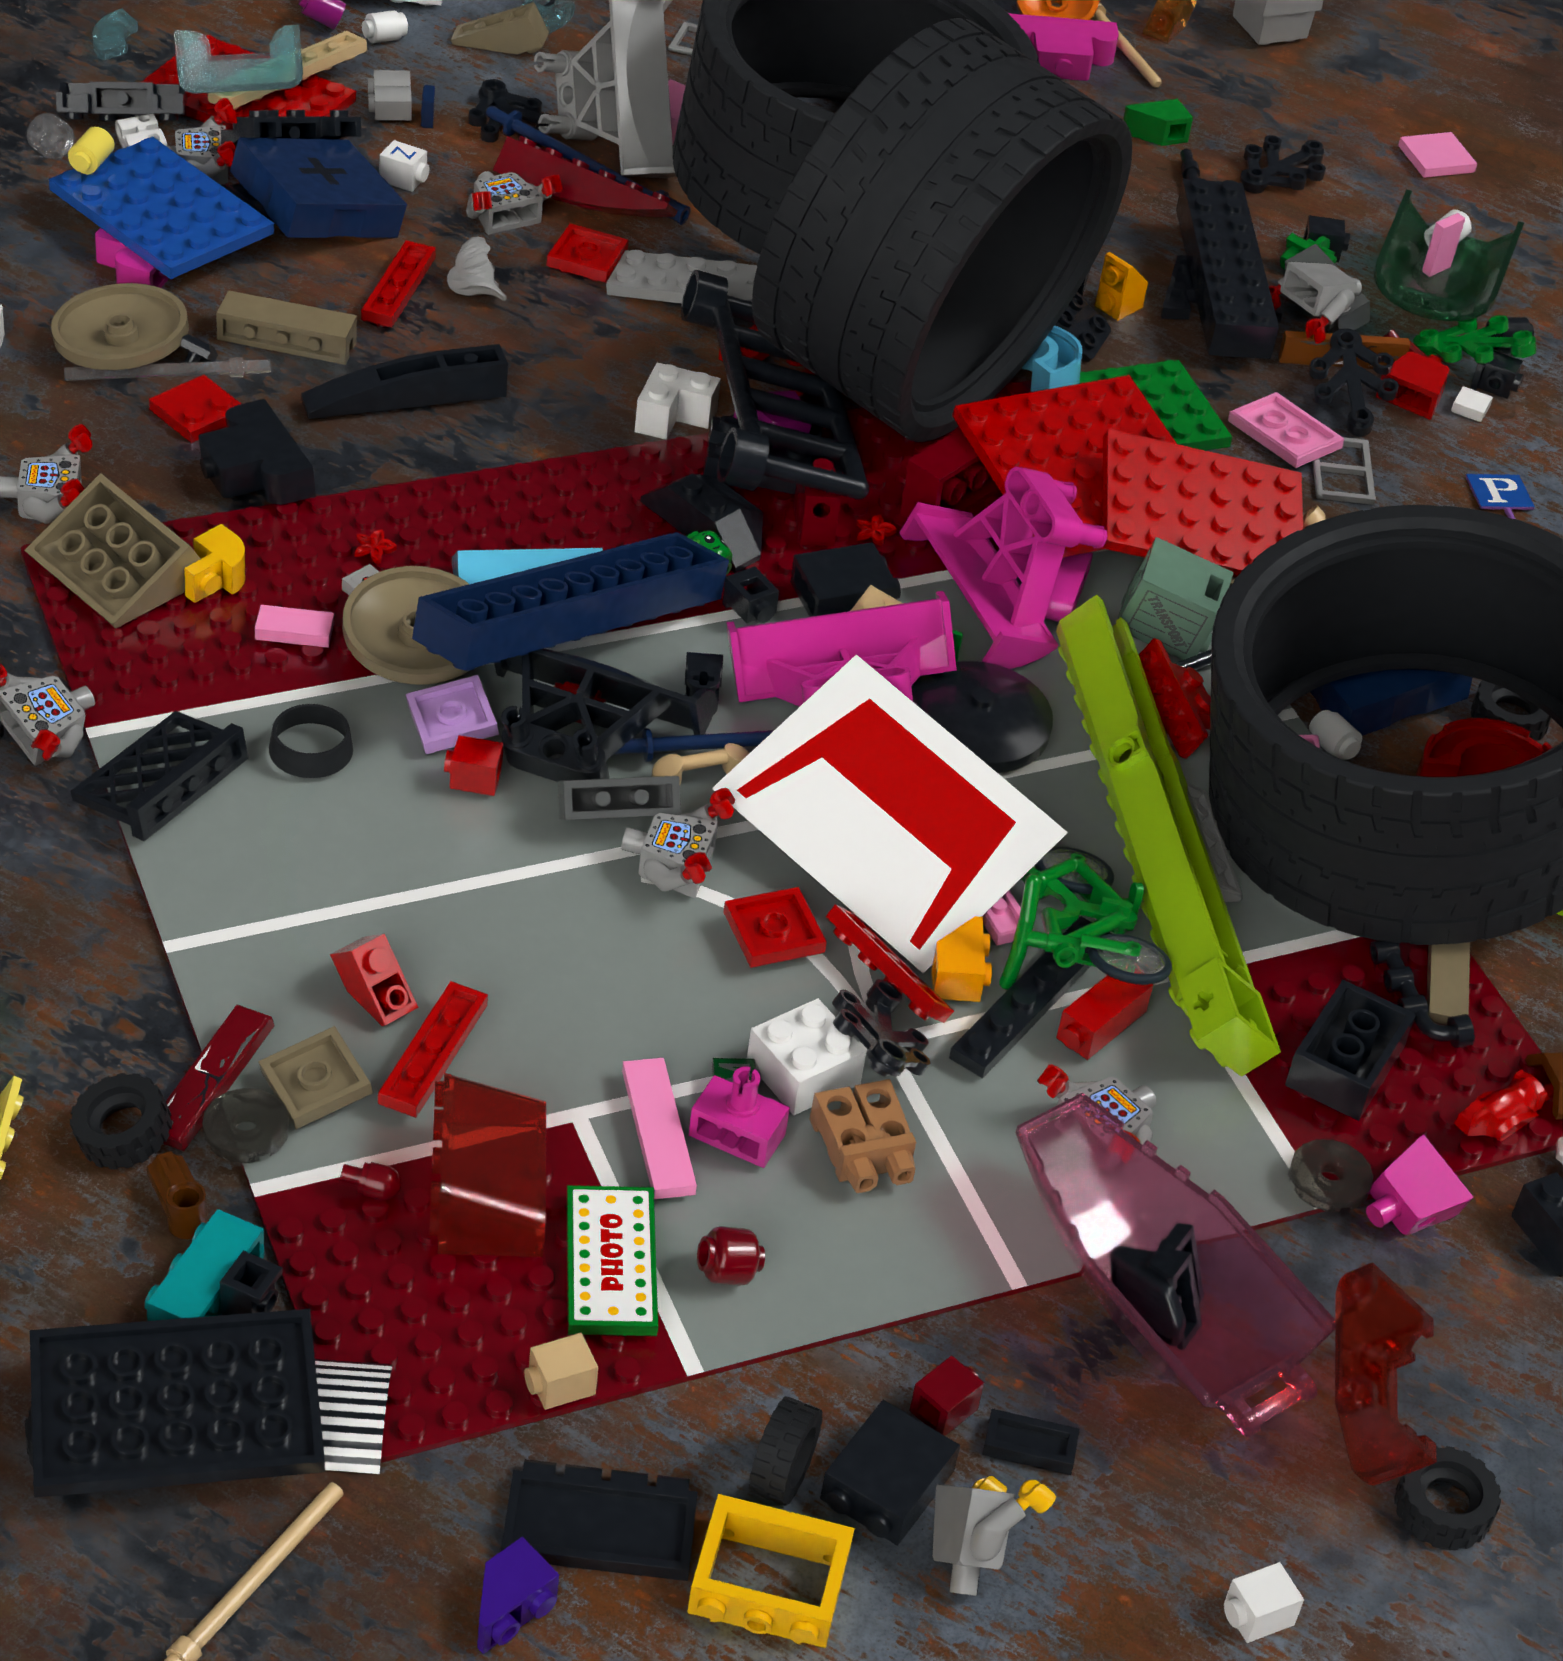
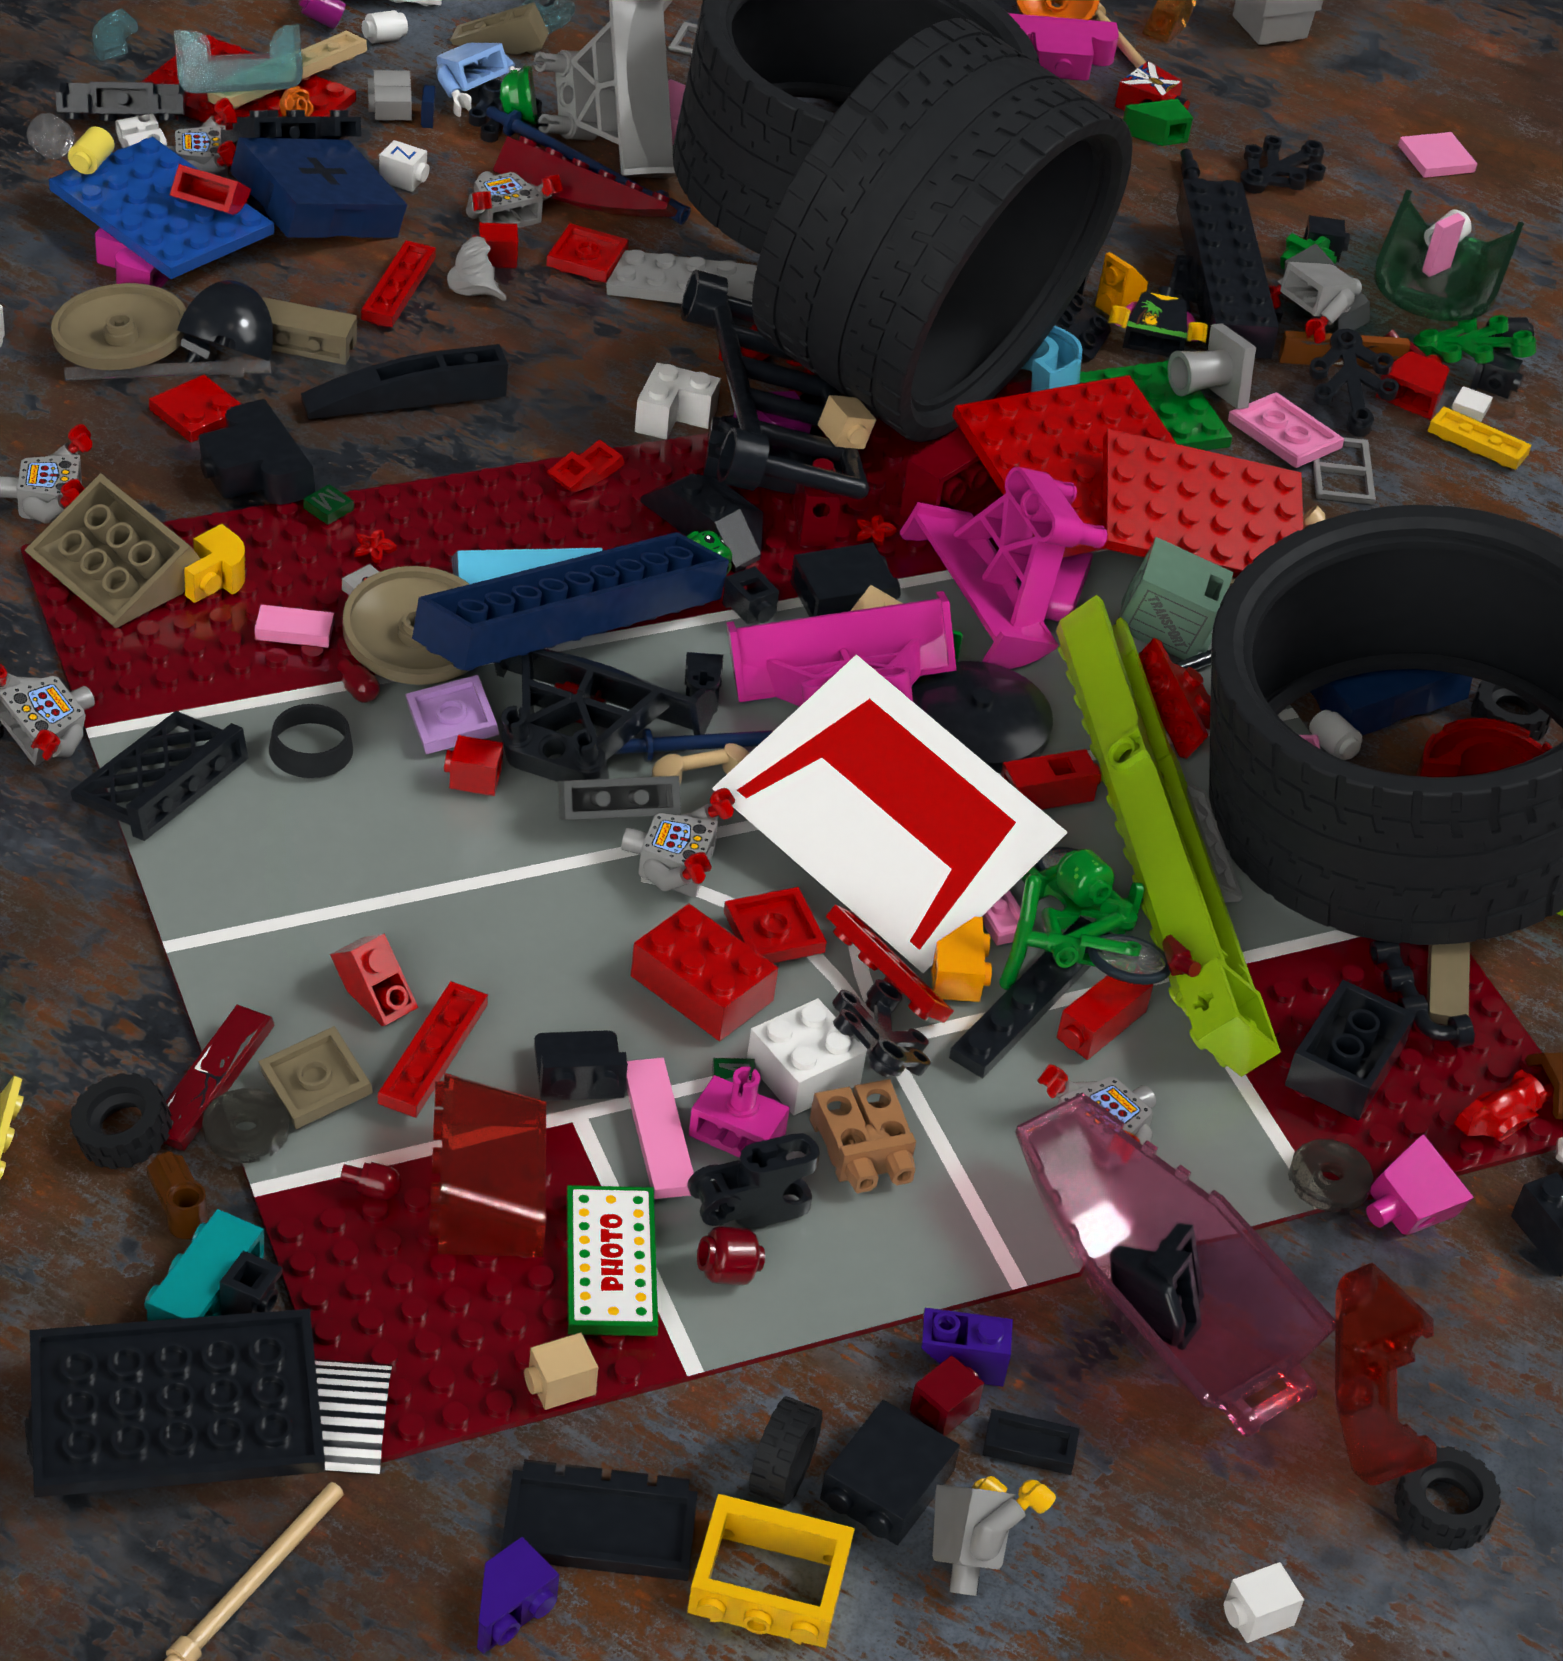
(209, 190): none -> red brick
(231, 317): none -> black brick
(296, 99): none -> orange plate
(328, 504): none -> dark green tile
(359, 681): none -> dark red cylinder
(470, 67): none -> light blue torso
(503, 243): none -> red brick
(519, 94): none -> green hat
(580, 1065): none -> black bracket
(584, 470): none -> red slope
(704, 972): none -> red brick
(755, 1184): none -> black piece
(846, 422): none -> tan brick
(972, 1339): none -> dark purple slope
(1055, 778): none -> red brick
(1084, 878): none -> green head
(1149, 84): none -> red torso
(1158, 323): none -> torso
(1179, 958): none -> dark red bar
(1223, 368): none -> light grey plant
(1479, 438): none -> yellow plate
(1500, 492): blue piece -> none

